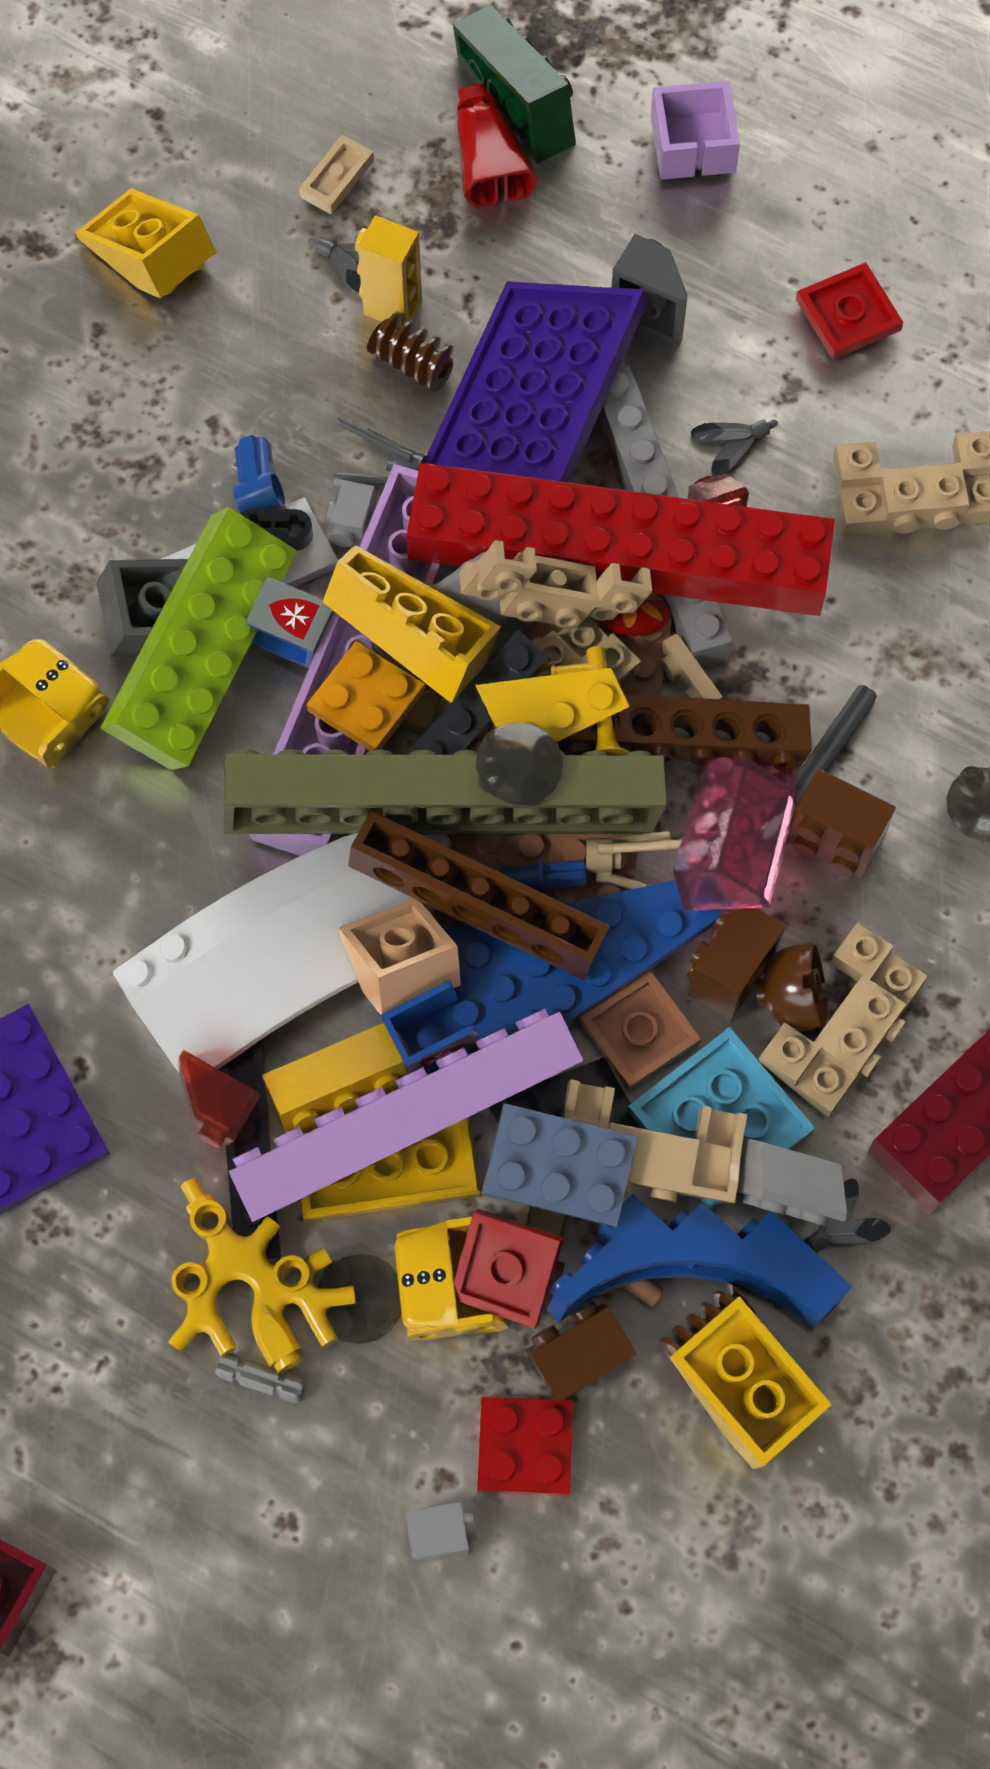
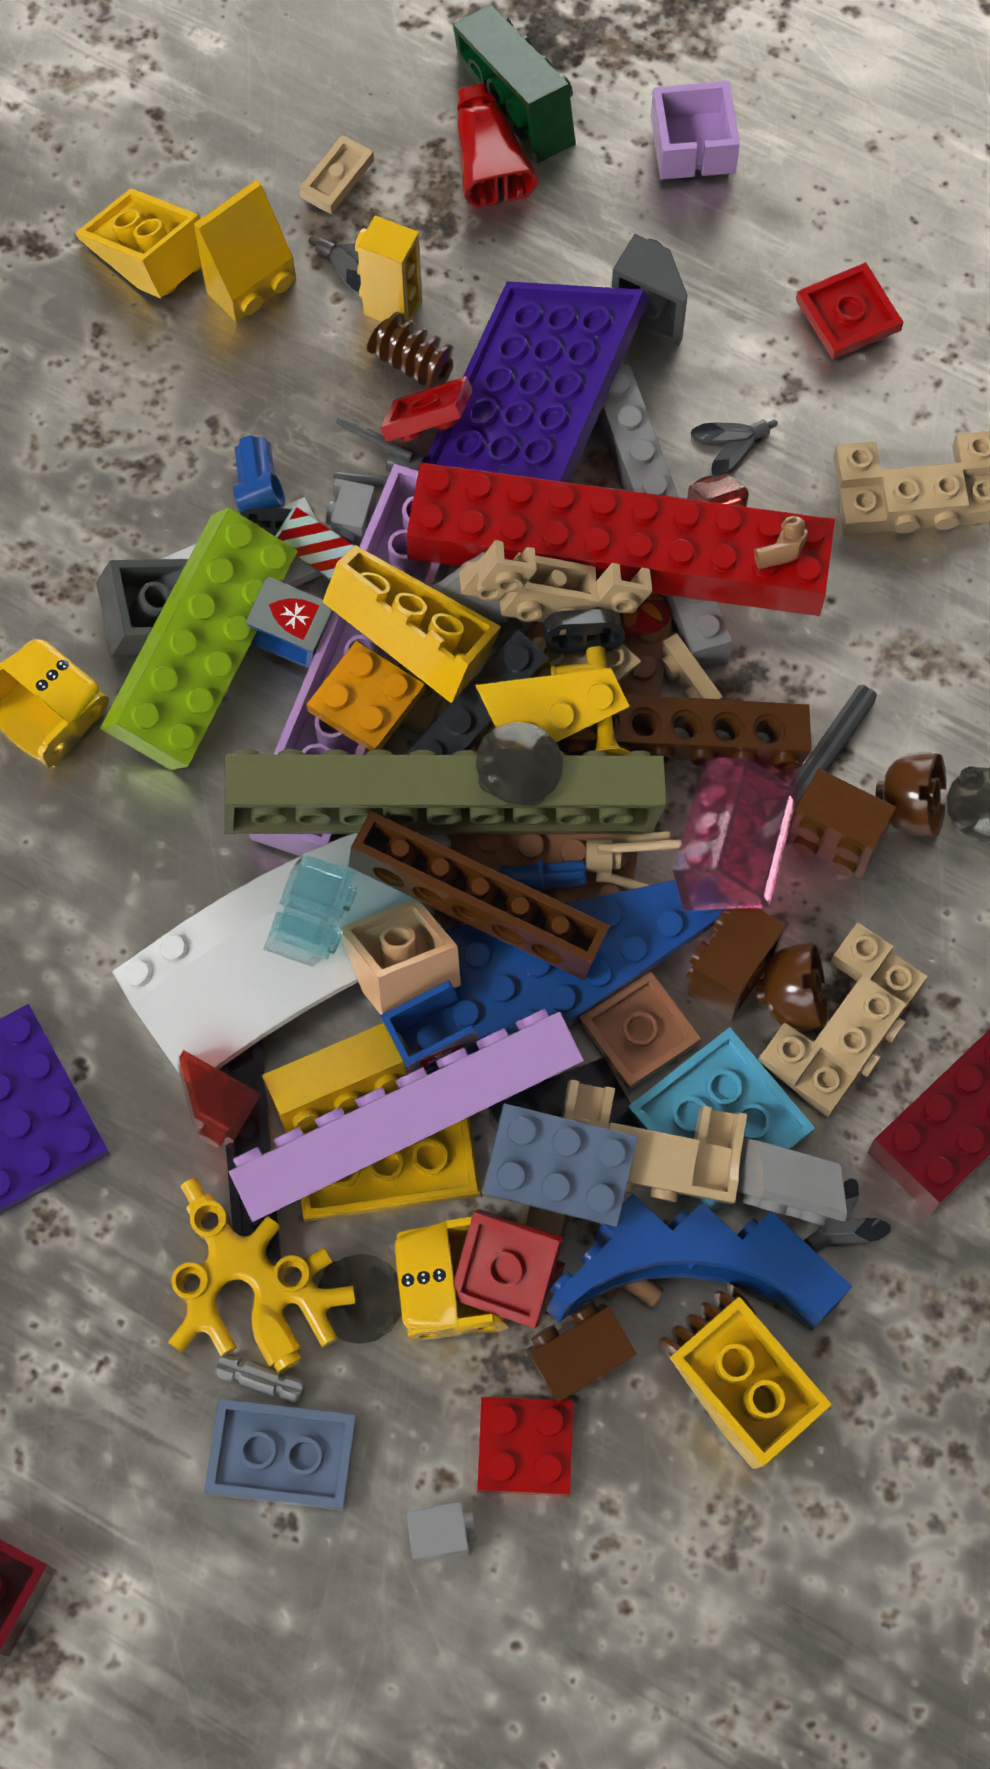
(244, 253): none -> yellow slope
(280, 1454): none -> sand blue plate
(313, 902): none -> clear light blue piece
(315, 543): none -> tile
(425, 409): none -> red plate
(583, 630): none -> black beam
(787, 546): none -> medium nougat arm
(915, 787): none -> reddish brown cylinder

